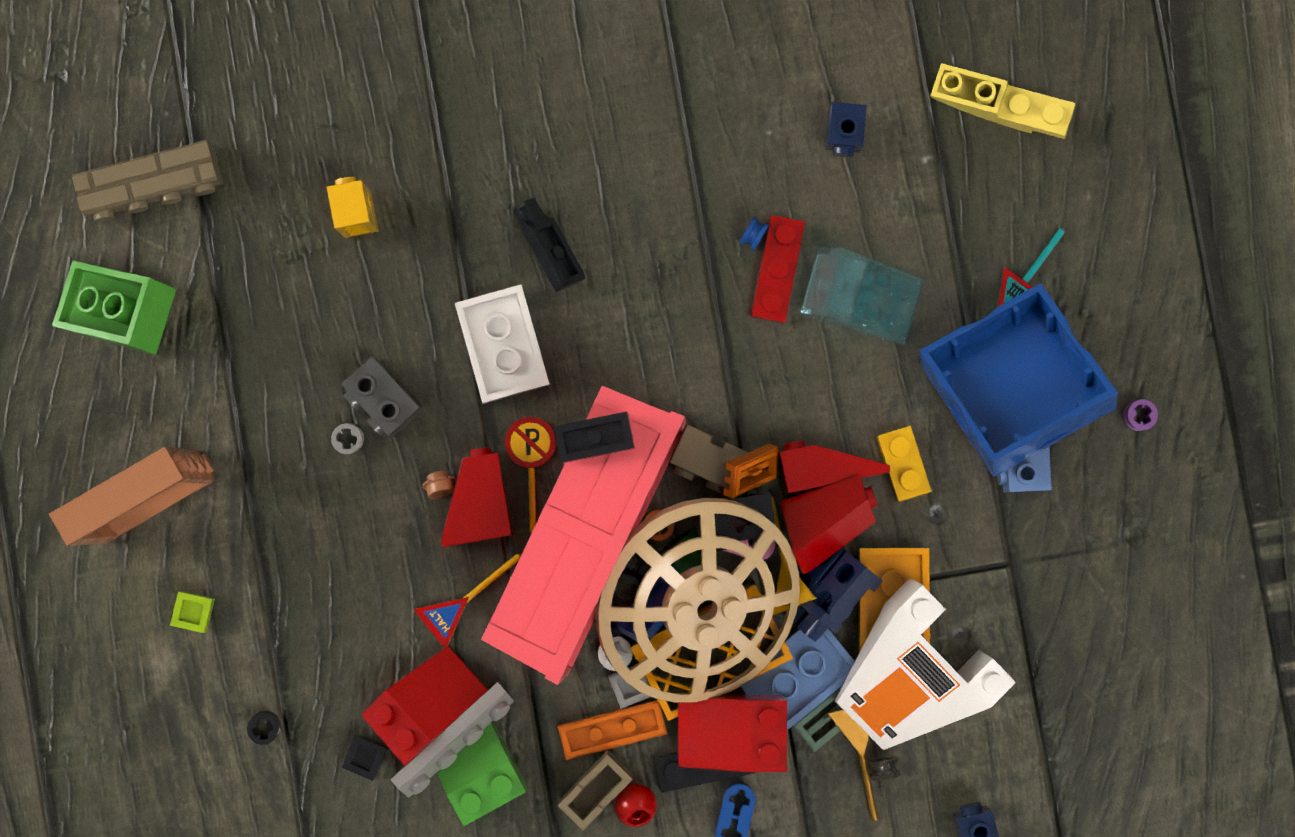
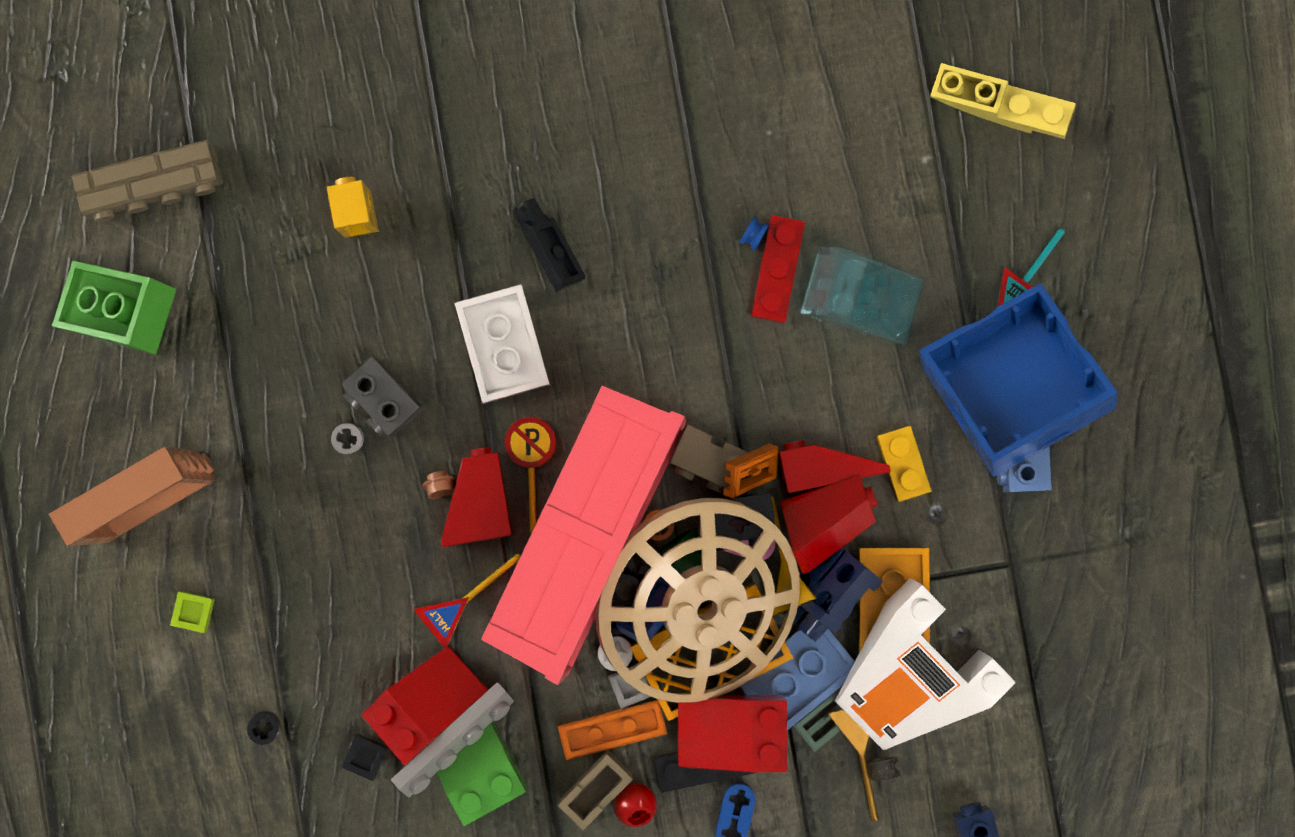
(594, 437): black plate -> none
(847, 117): dark blue brick -> none
(1150, 417): medium lavender bush -> none

